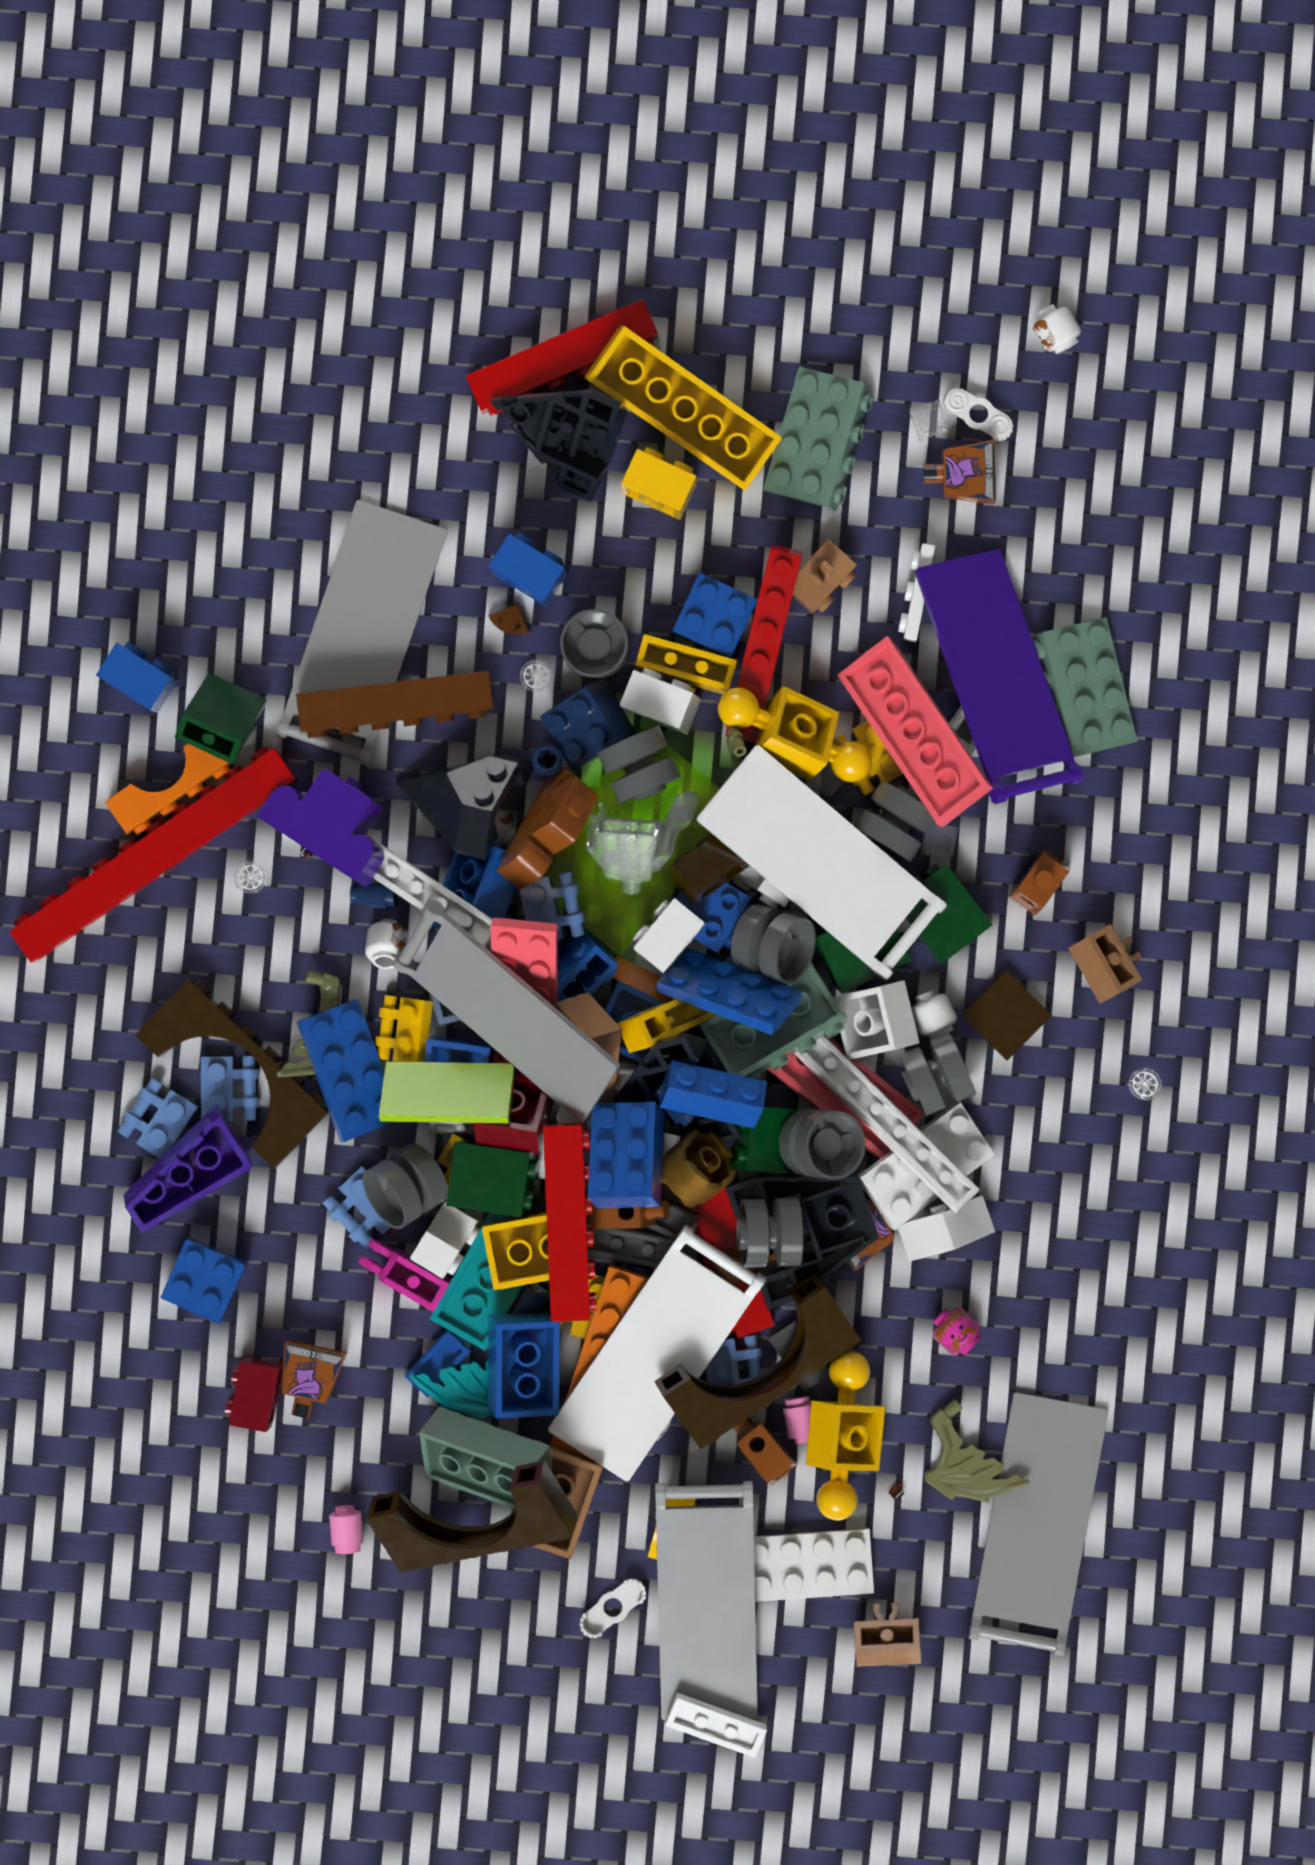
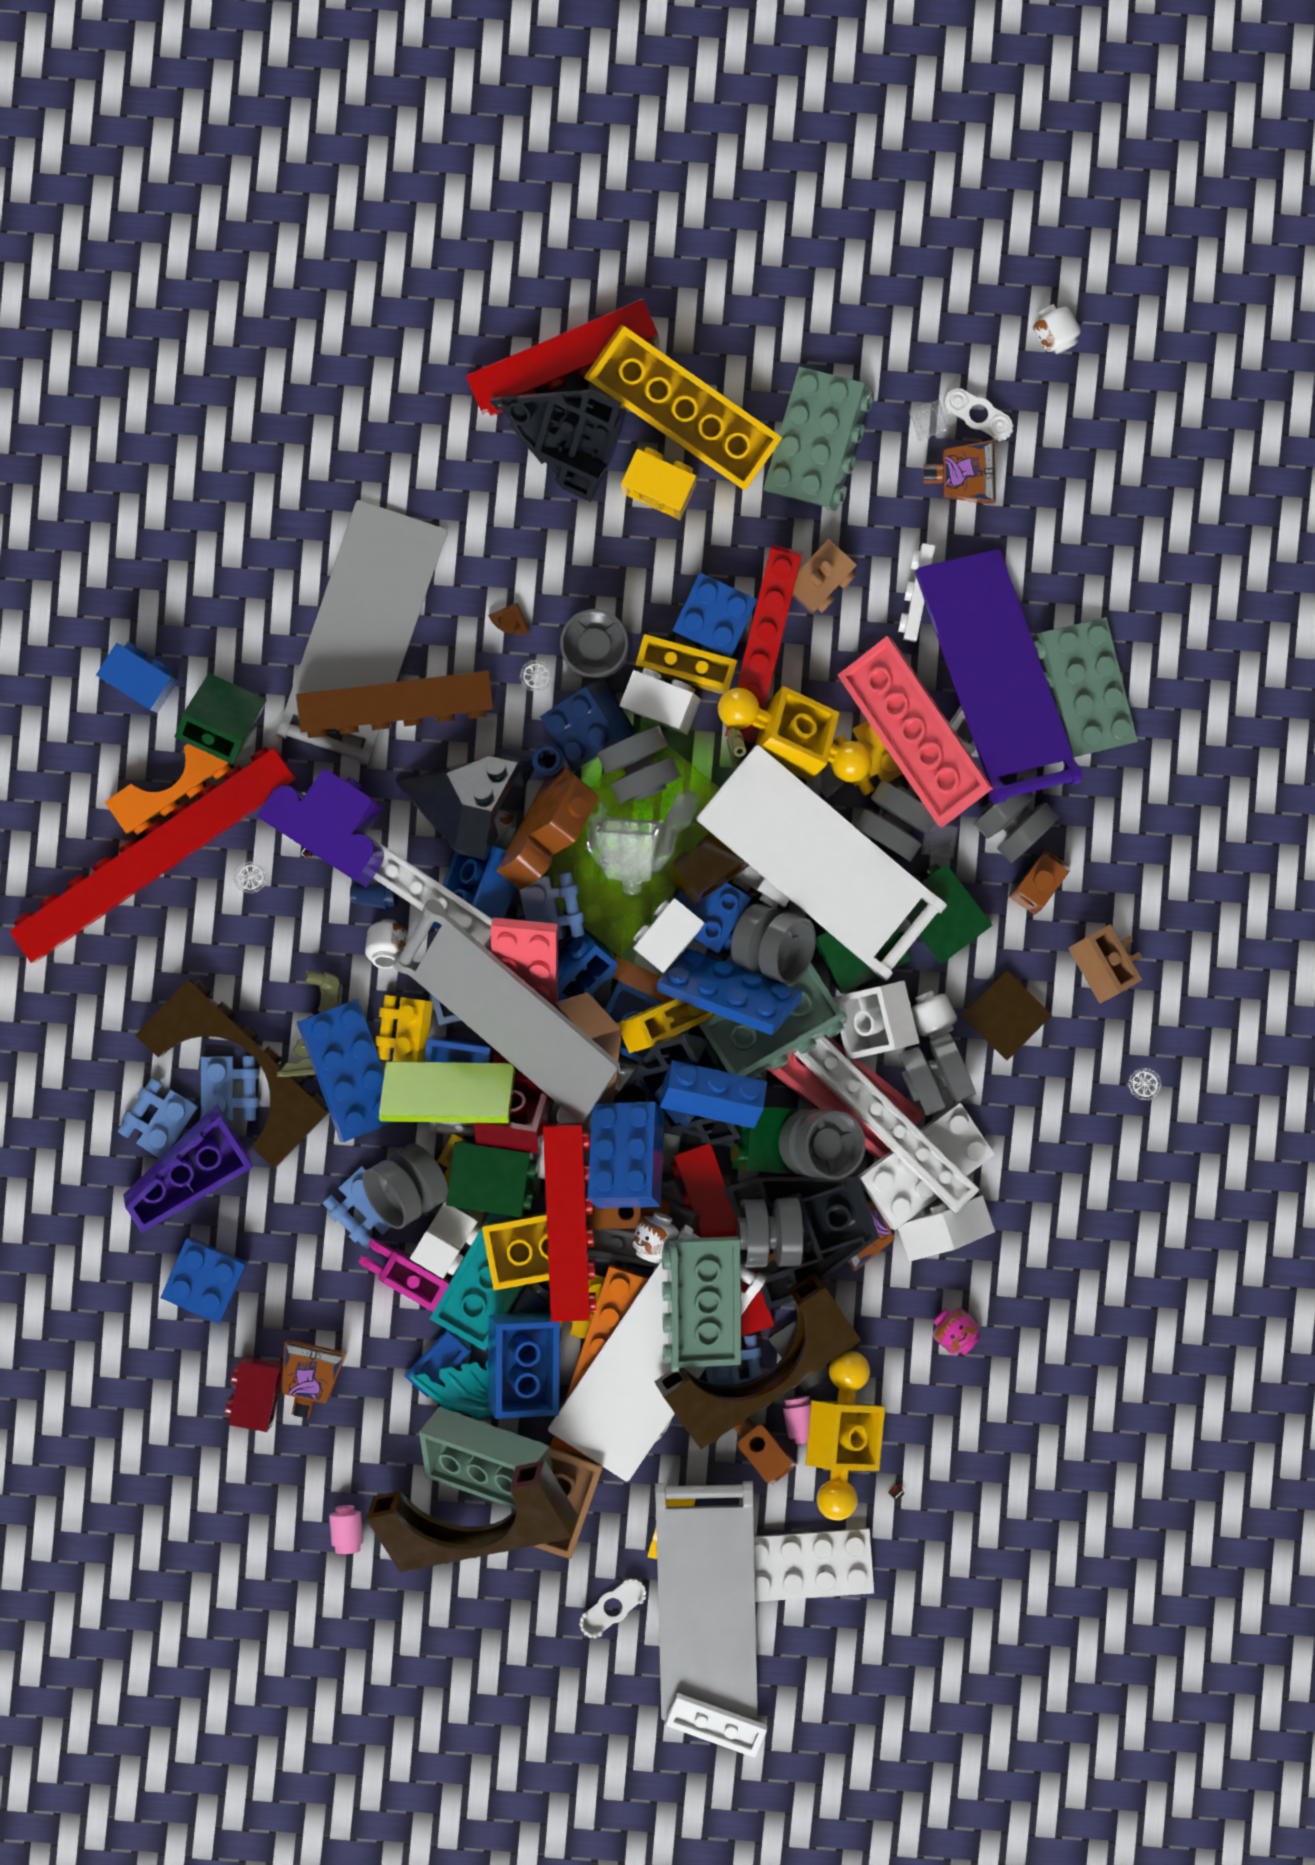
(528, 569): blue brick -> none
(652, 1236): none -> white head
(697, 1168): pearl gold brick -> none
(702, 1302): none -> sand green bracket
(887, 1641): medium nougat brick -> none
(965, 1470): olive animal -> none
(1019, 823): none -> dark grey wheel
(1040, 1527): light grey flag -> none

